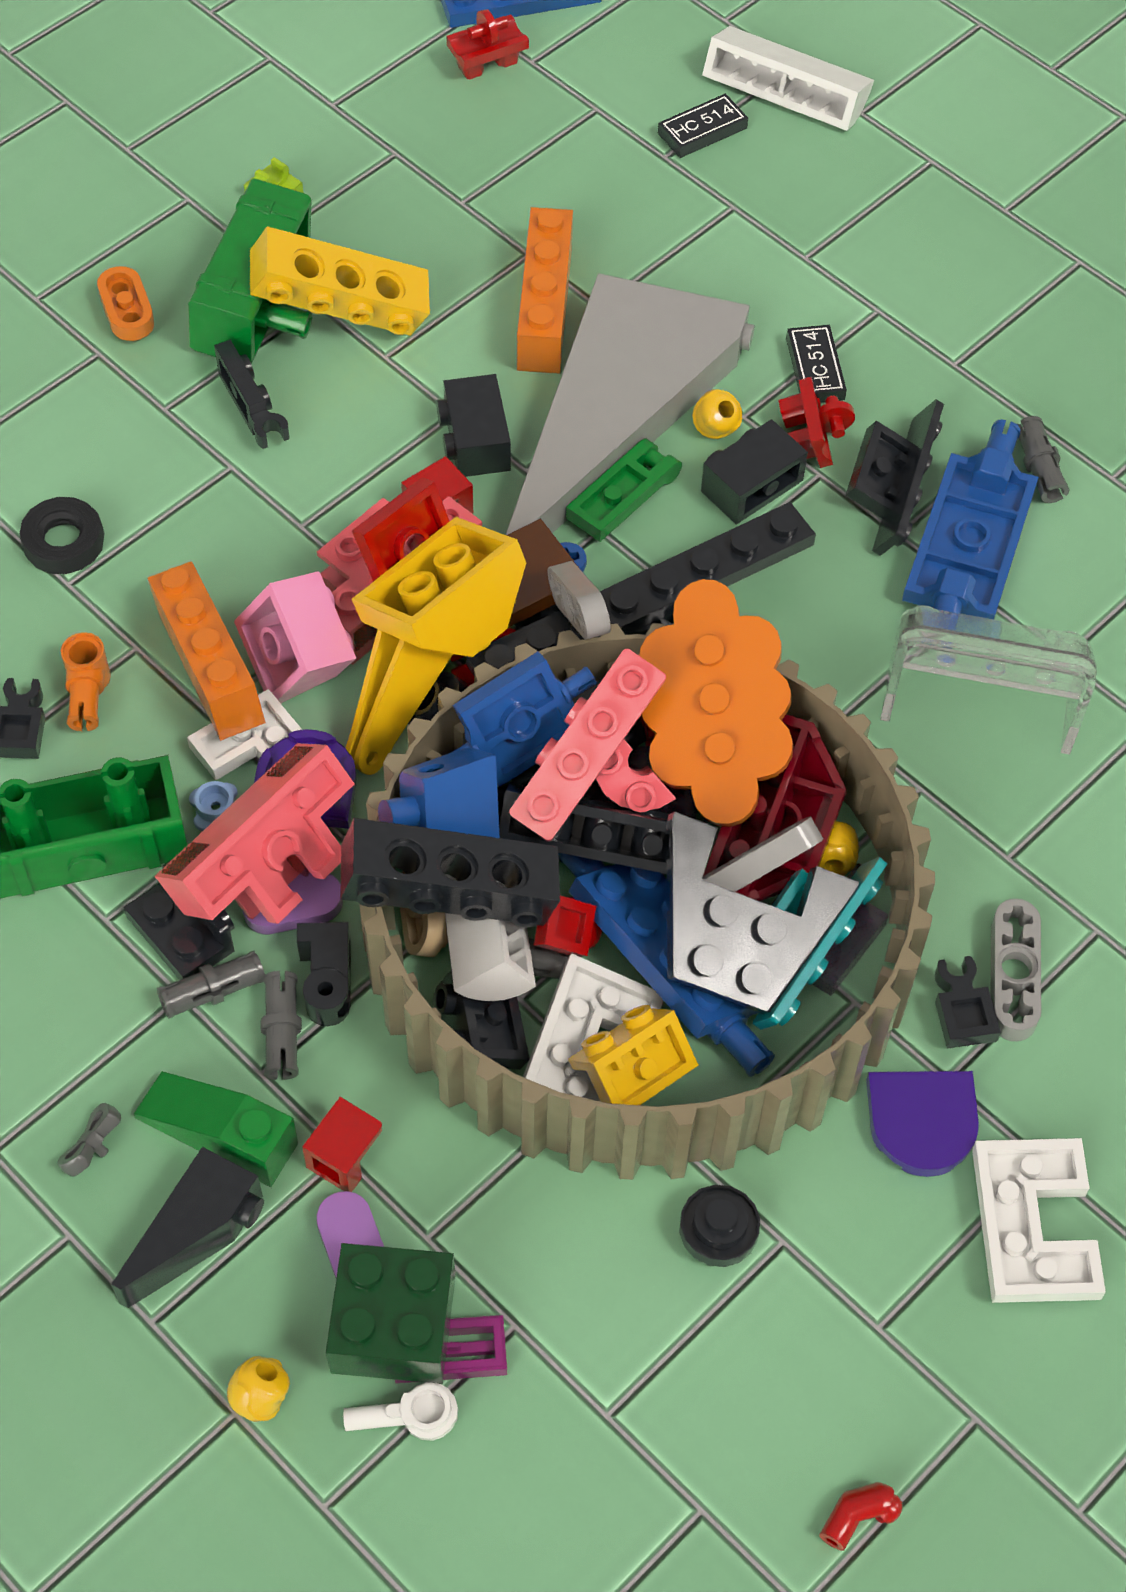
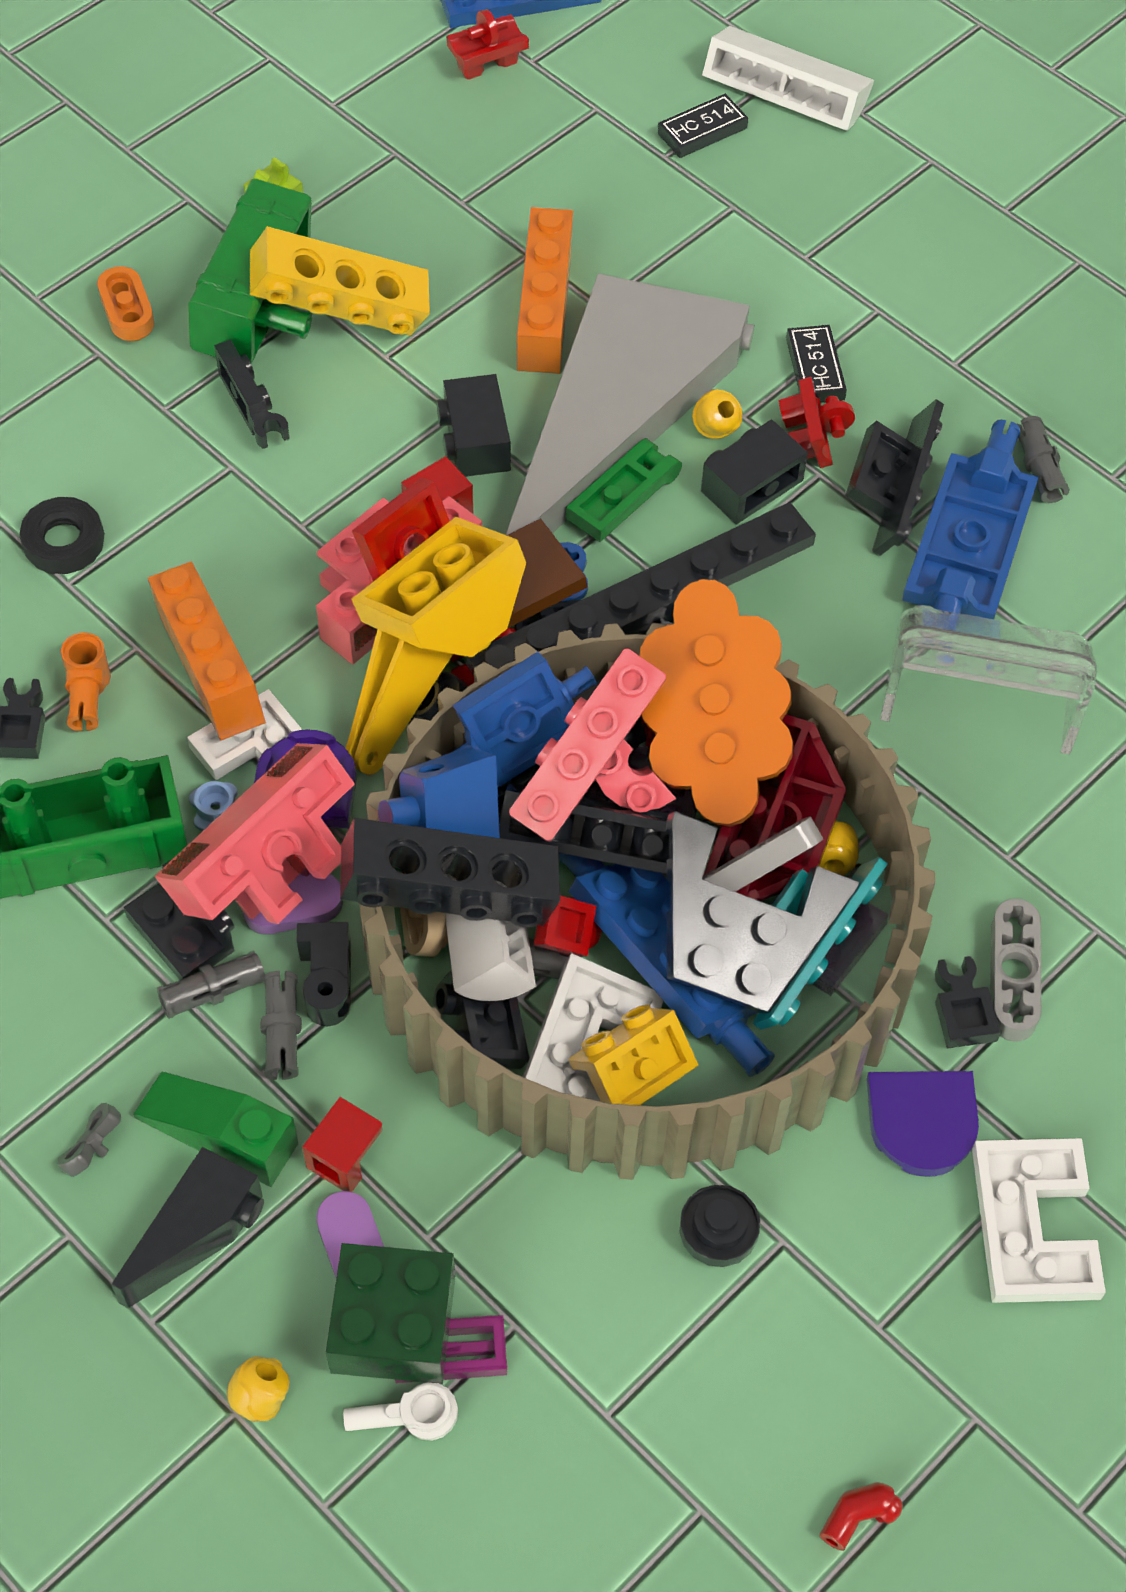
(295, 636): bright pink slope -> none
(579, 600): light grey beam -> none

